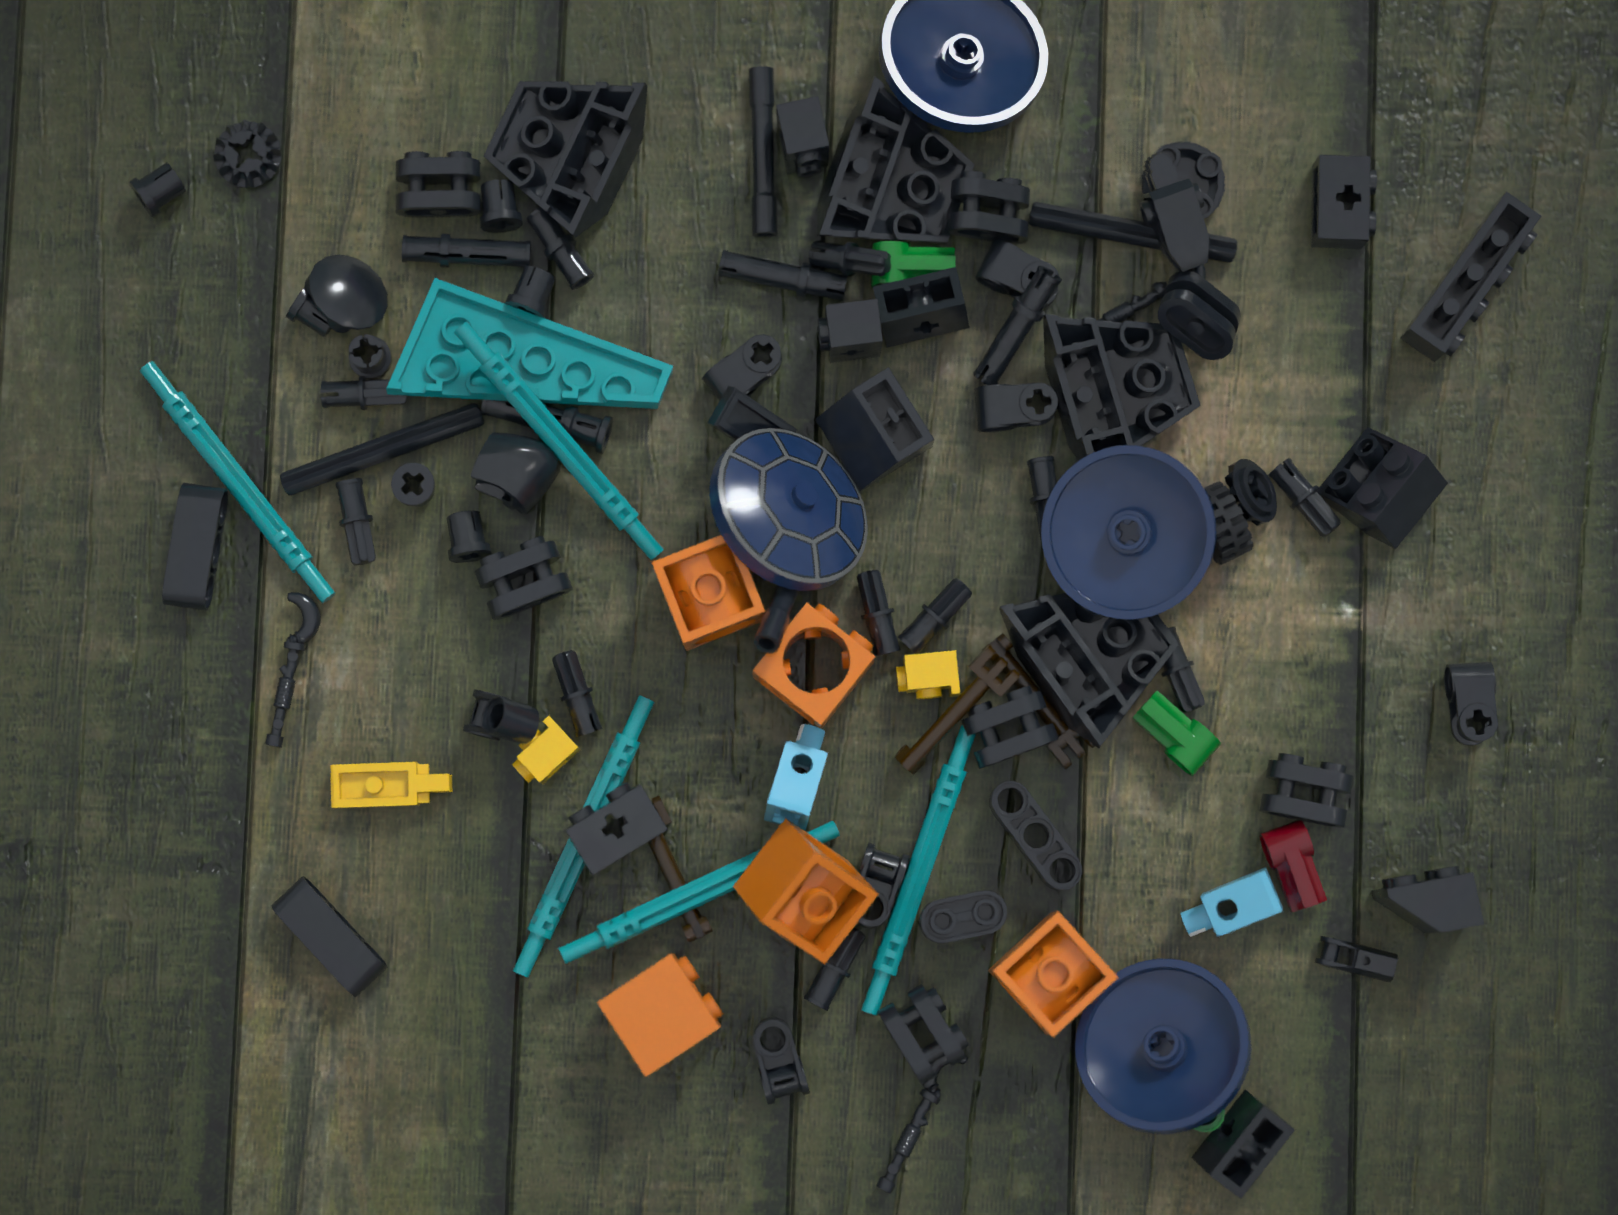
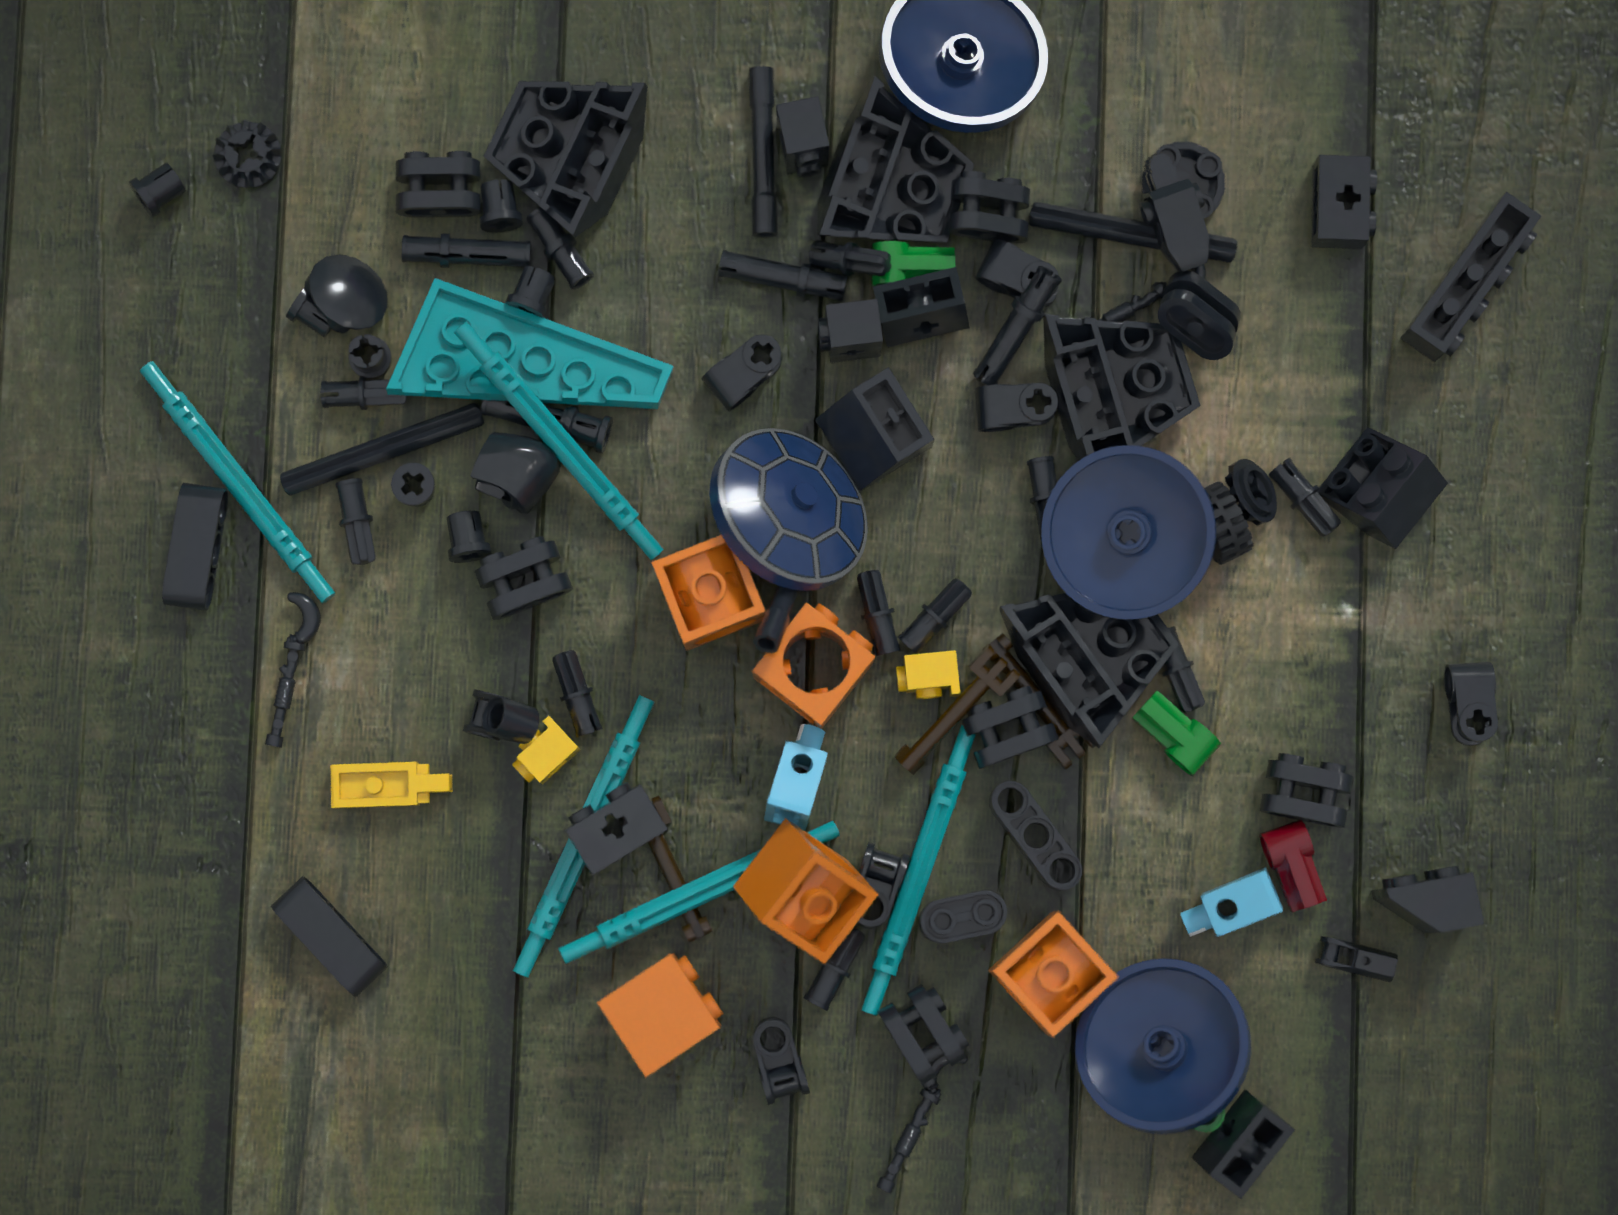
(740, 414): black tile -> none

